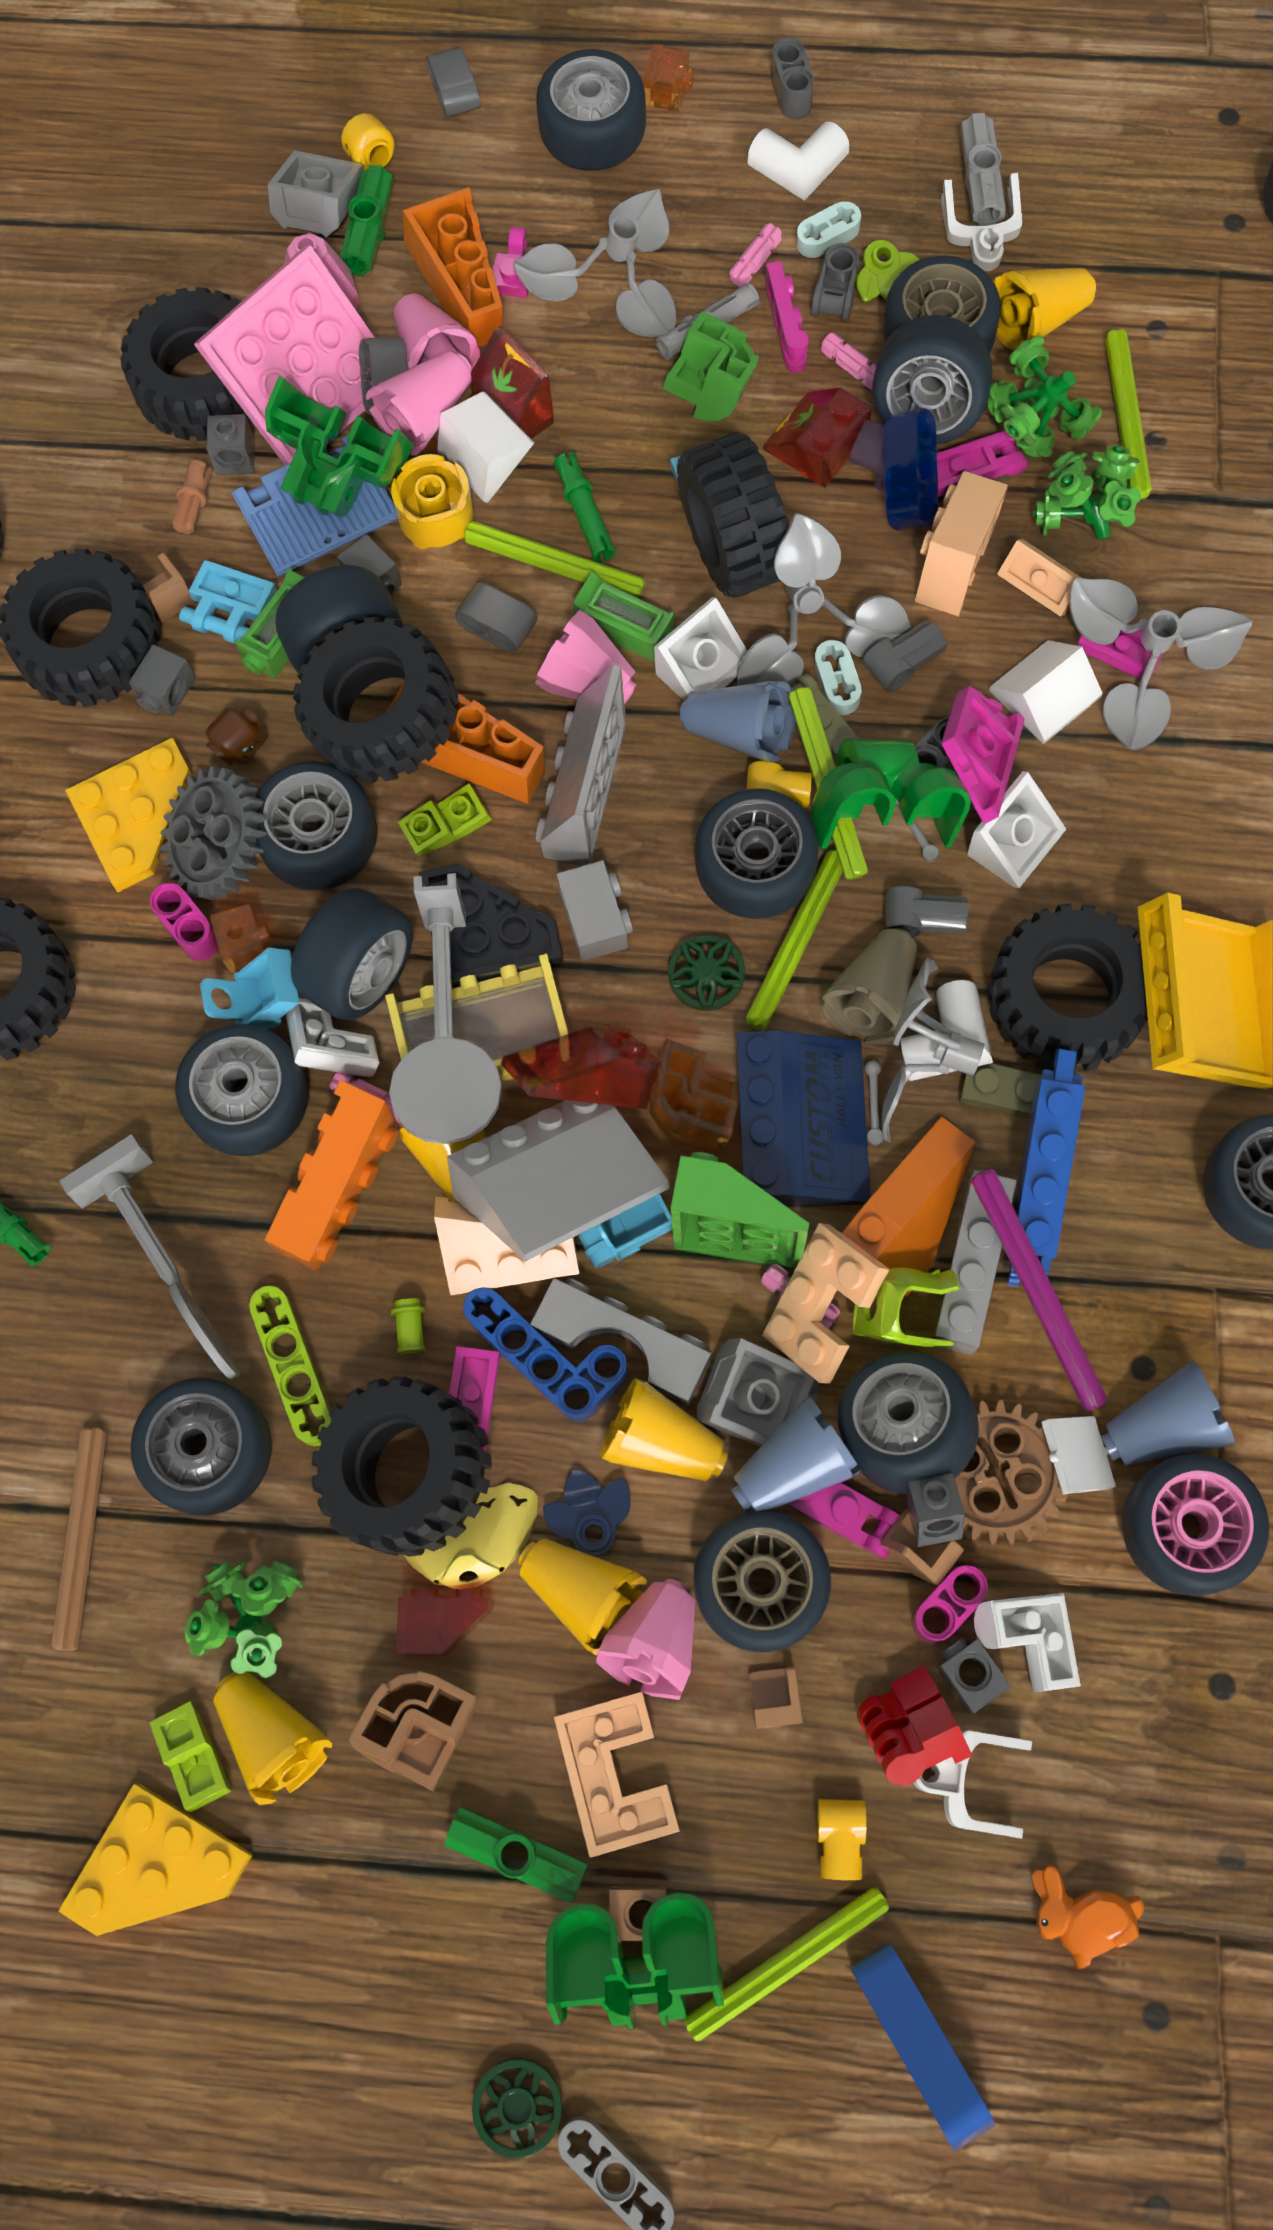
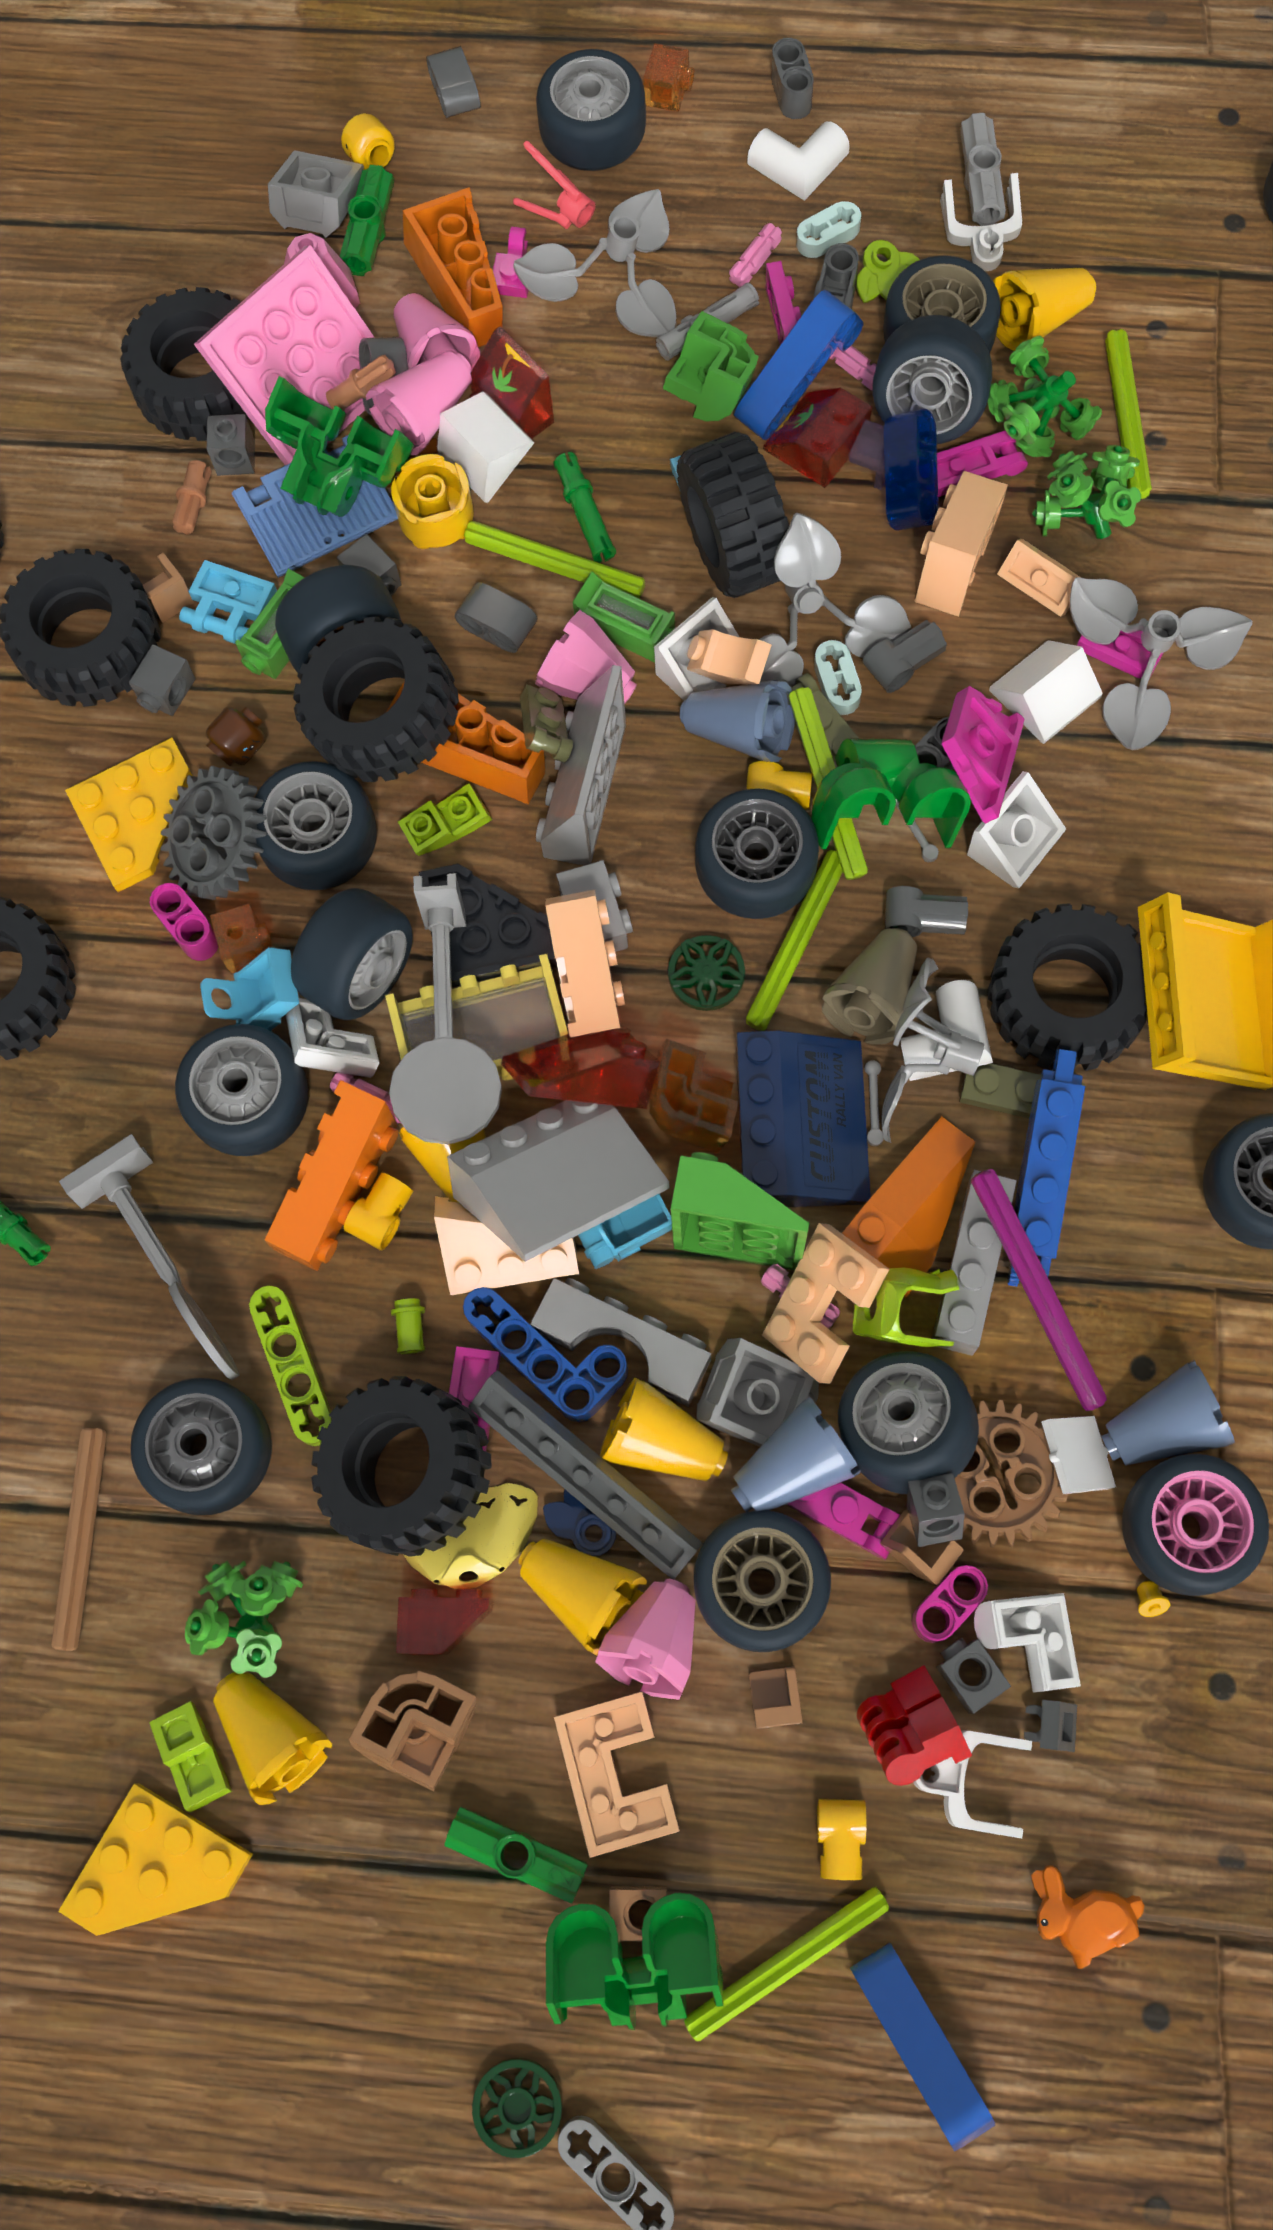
(360, 382): none -> nougat axle
(376, 1217): none -> yellow piece
(545, 723): none -> olive plate
(573, 204): none -> coral plant
(585, 962): none -> light nougat wedge
(585, 1475): none -> dark grey plate
(727, 657): none -> light nougat arch
(796, 363): none -> blue beam
(1057, 1725): none -> dark grey tile
(1151, 1599): none -> yellow piece

